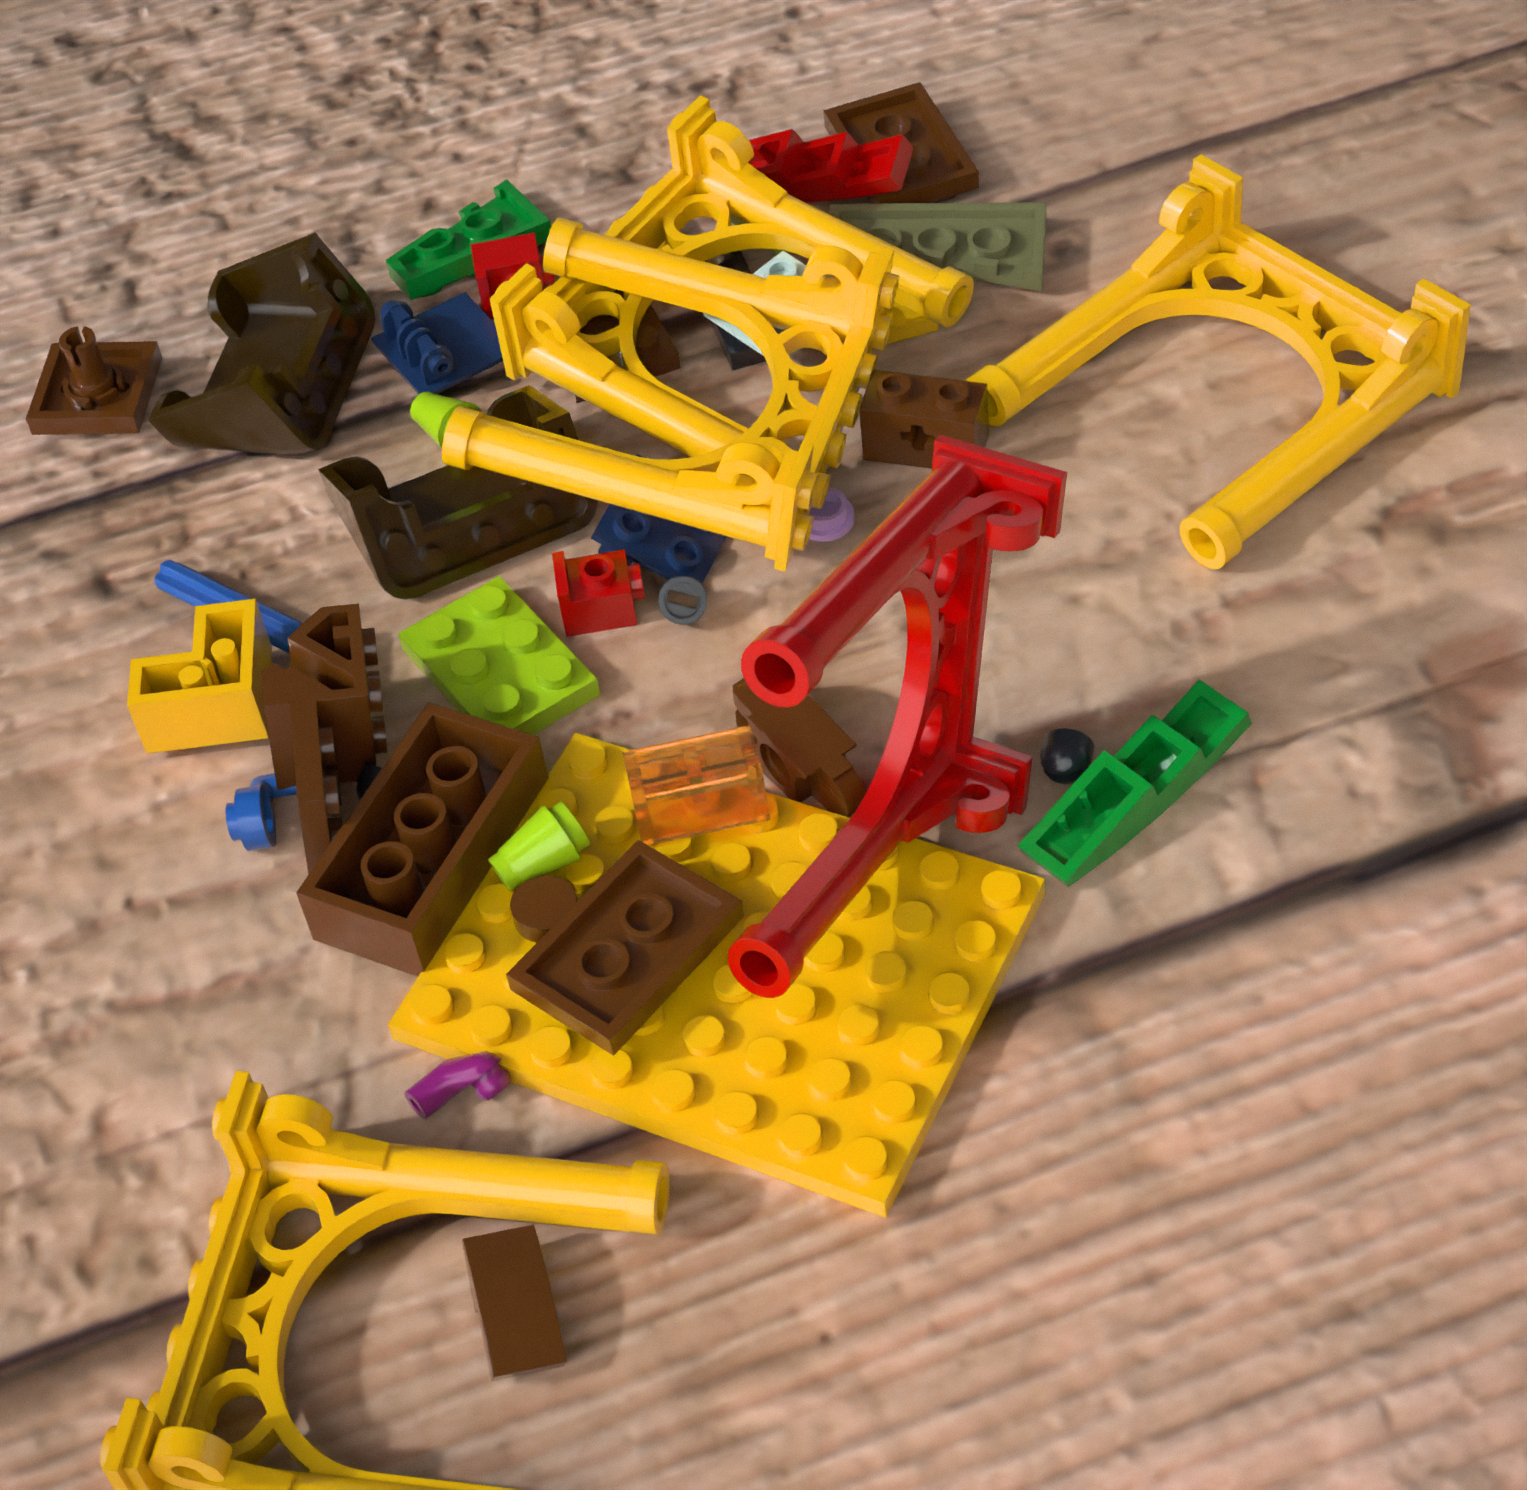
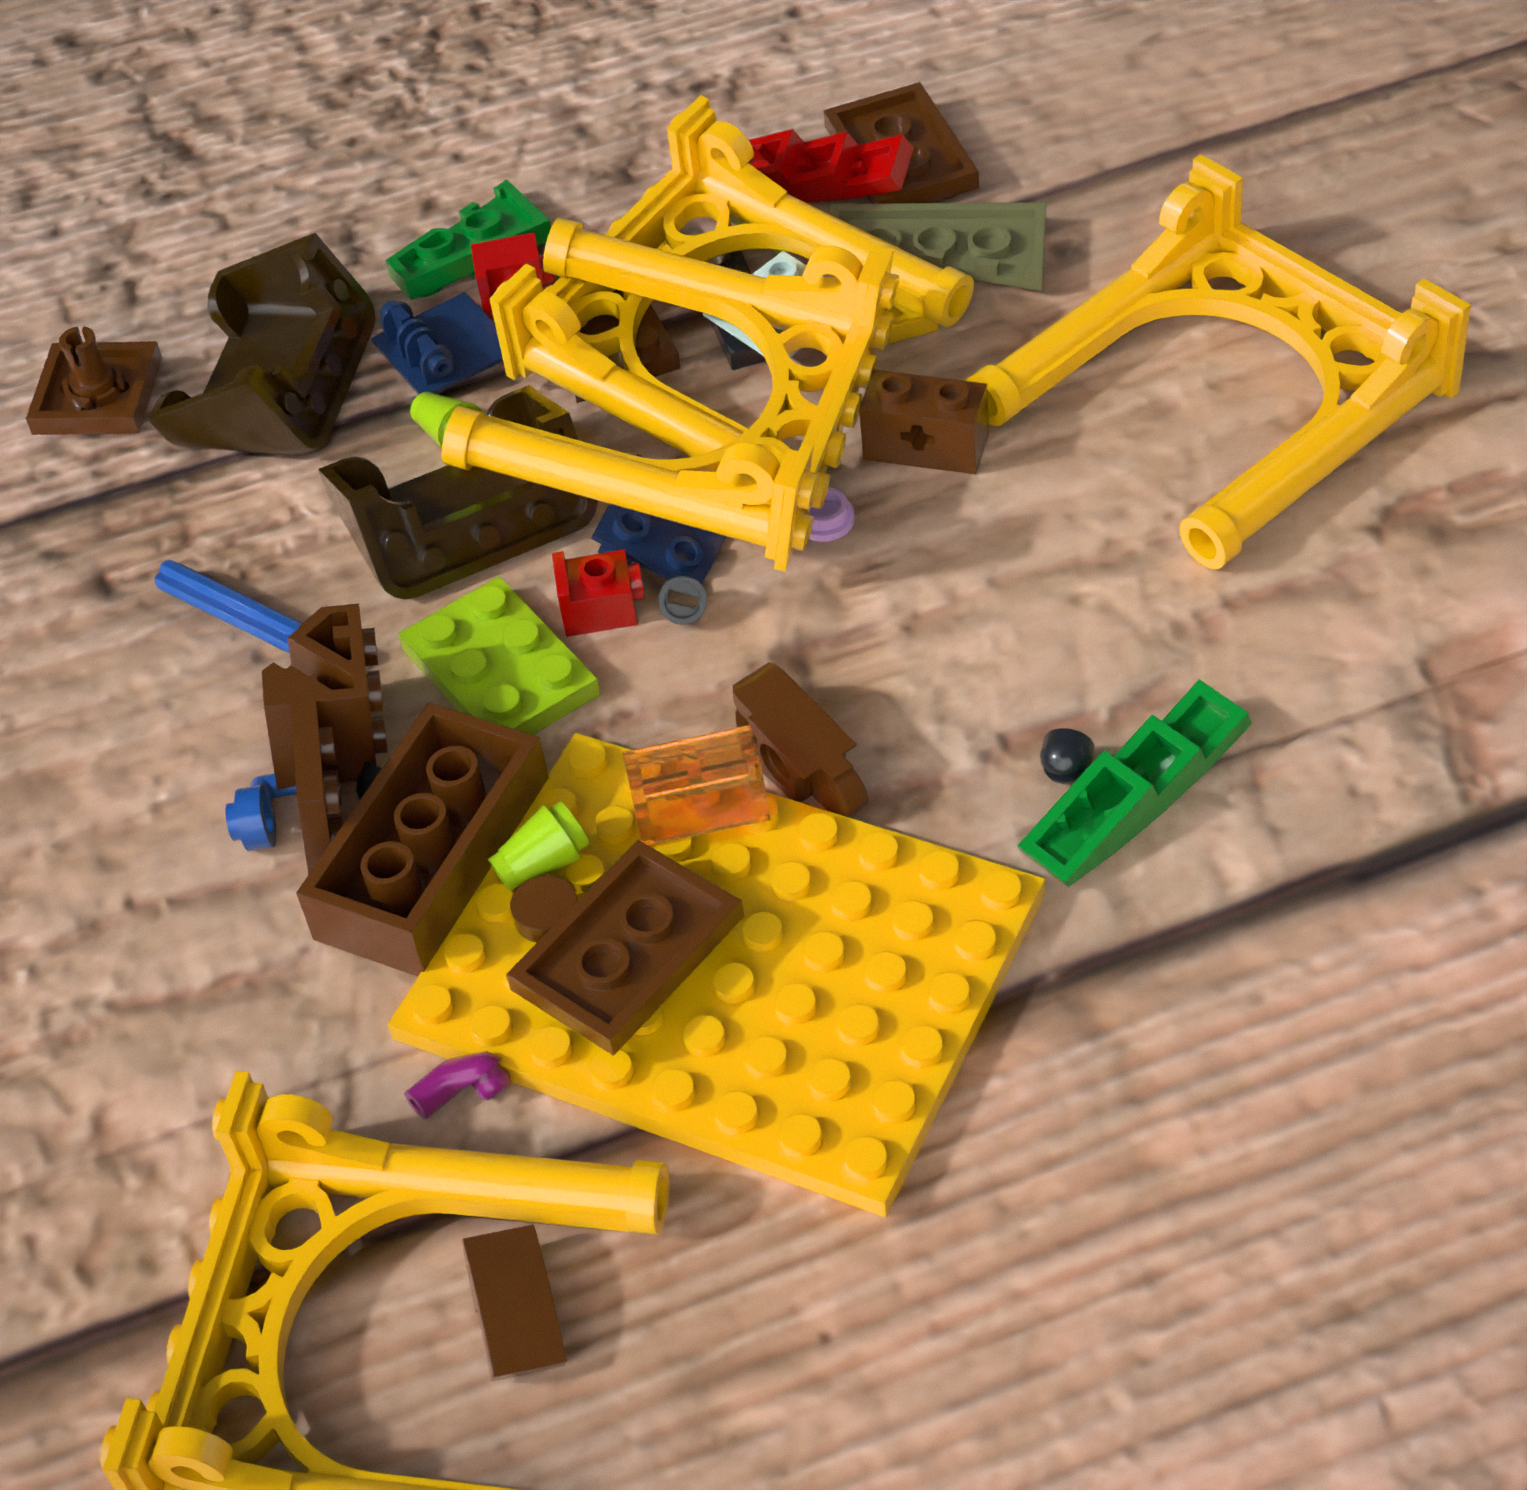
(207, 692): yellow brick -> none
(940, 560): red arch -> none

